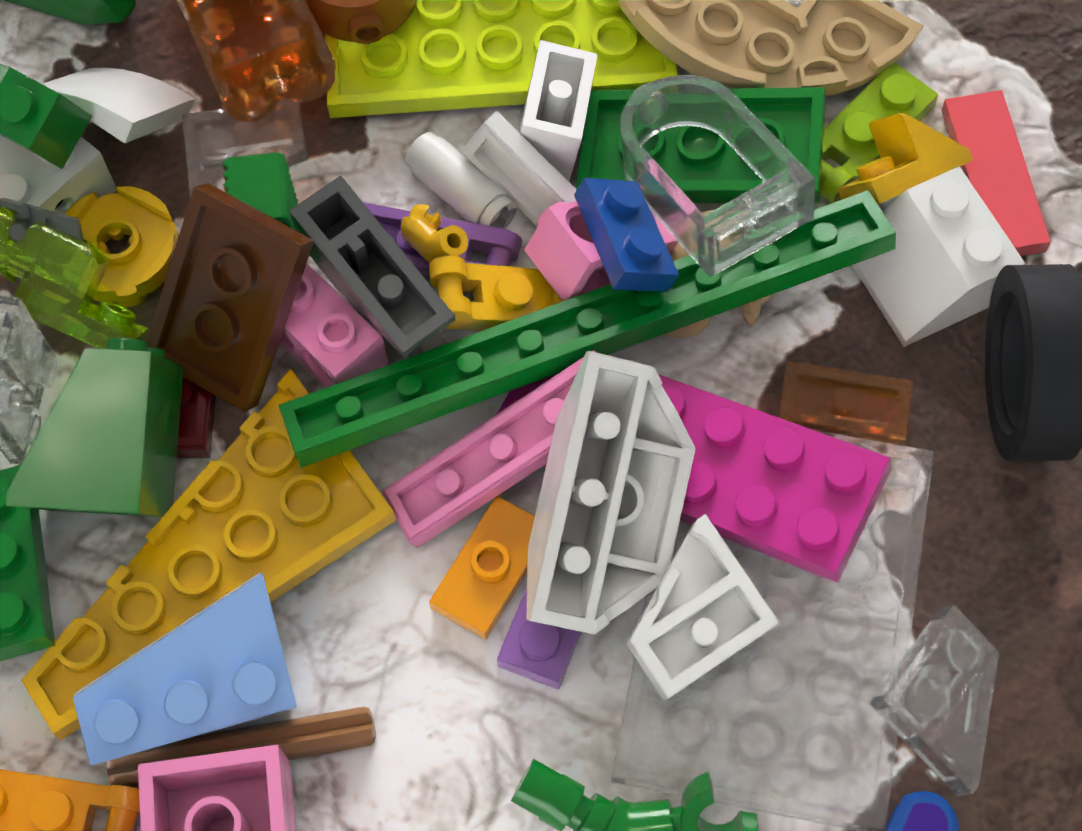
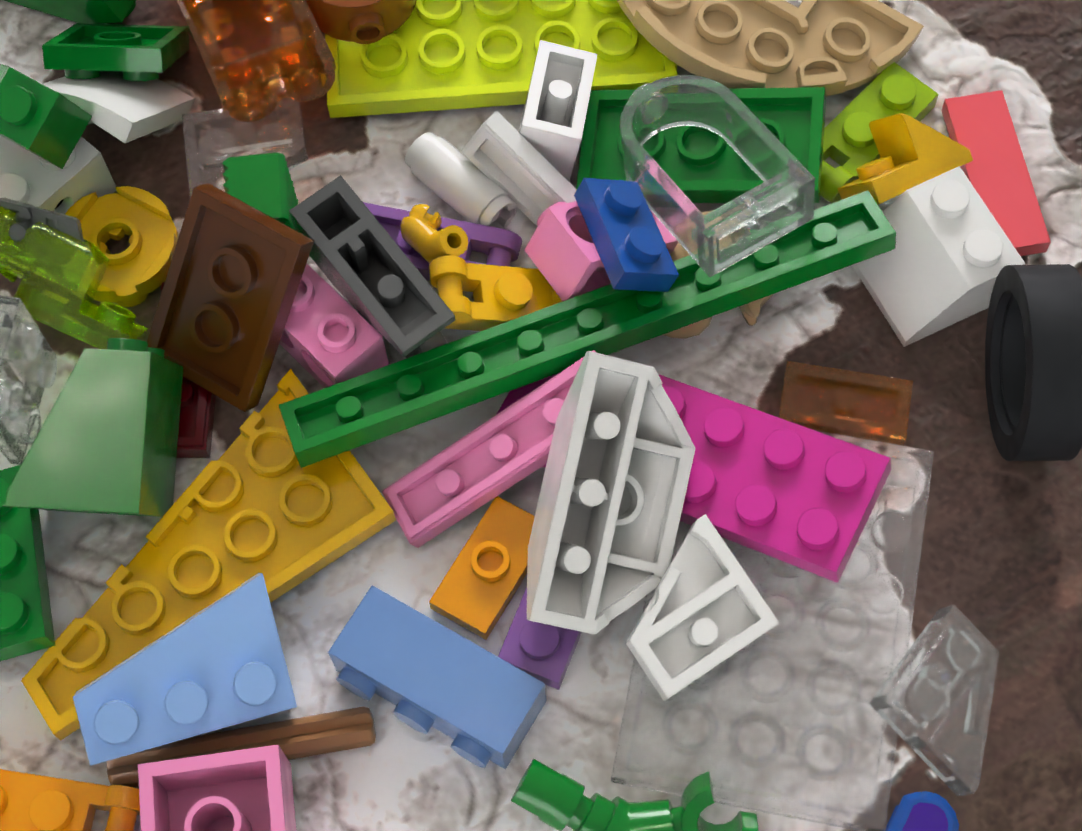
(134, 49): none -> green plate
(437, 679): none -> medium blue brick

